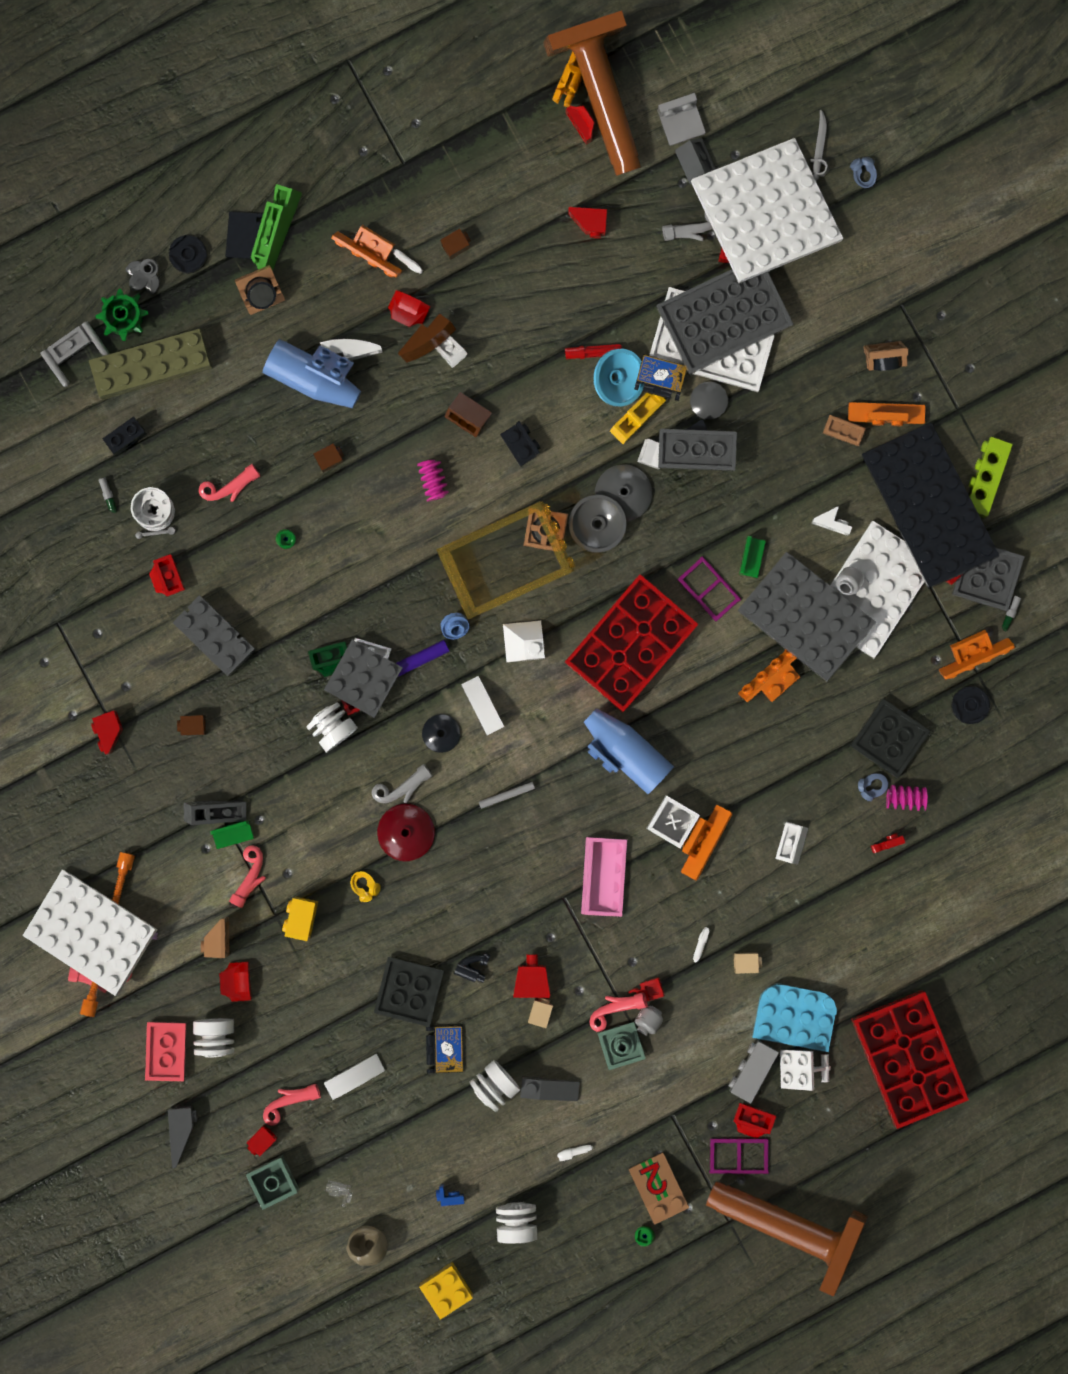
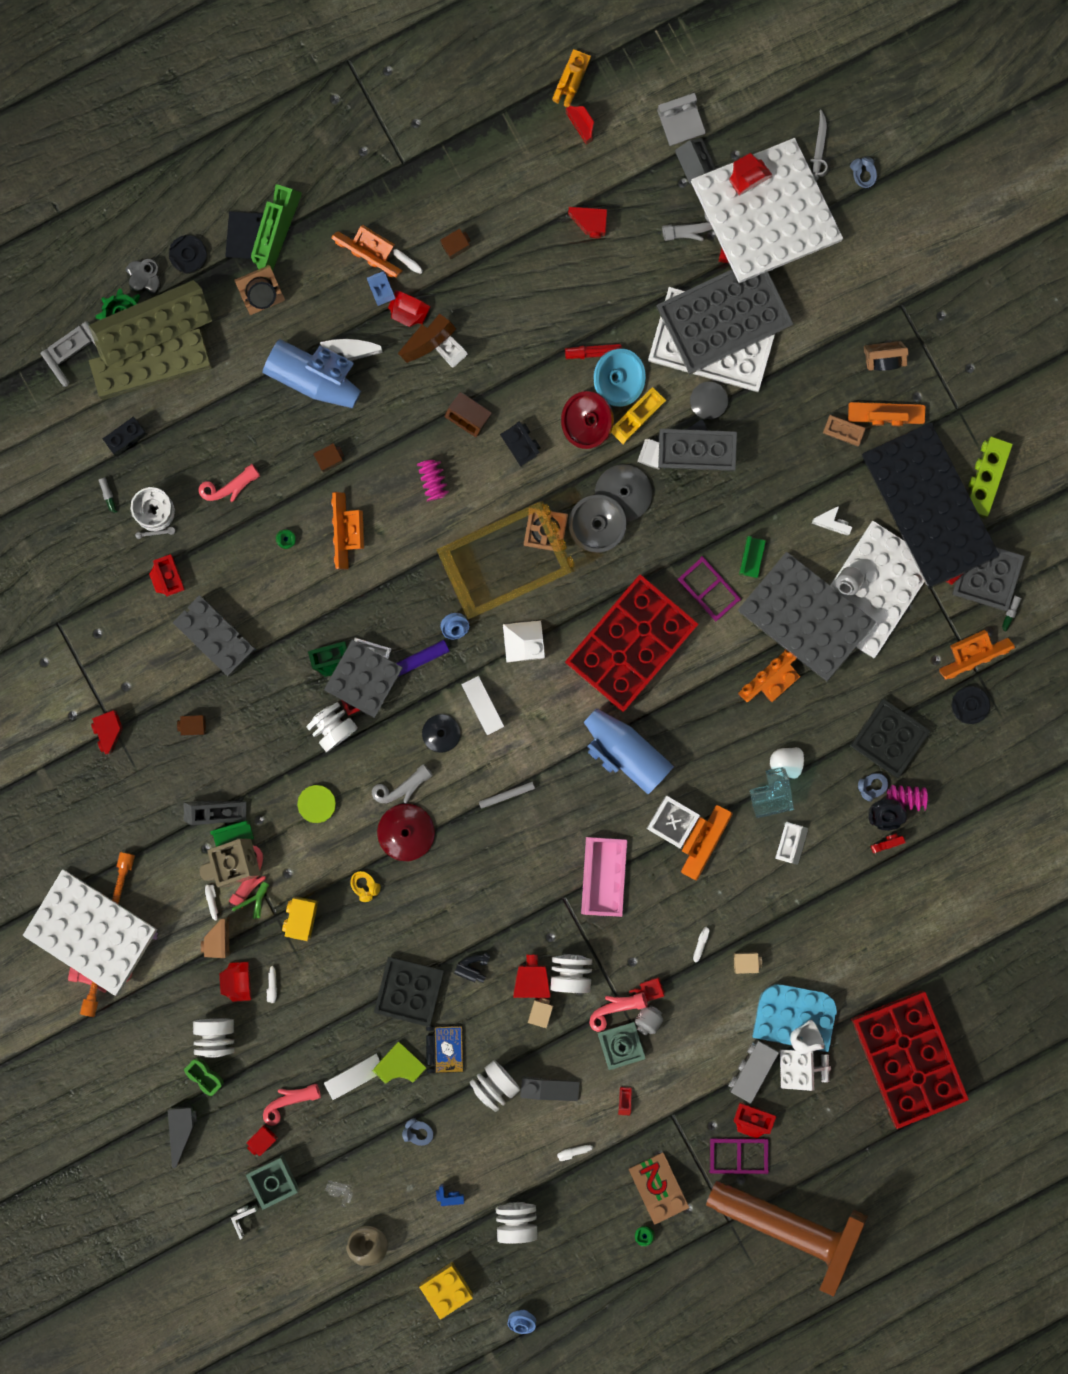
(150, 323): none -> olive brick
(165, 1051): coral plate -> none
(200, 1073): none -> bright green brick
(210, 897): none -> white piece
(231, 863): none -> dark tan brick
(241, 1212): none -> white bracket
(258, 897): none -> bright green plant
(272, 990): none -> white piece
(316, 804): none -> lime tile
(347, 530): none -> orange bracket
(380, 288): none -> medium blue bracket
(399, 1064): none -> lime tile
(408, 1136): none -> sand blue piece
(522, 1322): none -> medium blue plate
(571, 974): none -> white wheel
(577, 420): none -> dark red dish
(589, 49): dark orange piece -> none
(625, 1101): none -> red piece
(661, 377): piece -> none
(748, 173): none -> red slope
(774, 797): none -> clear light blue panel
(790, 758): none -> white hair
(811, 1038): none -> white hair
(887, 814): none -> black tile

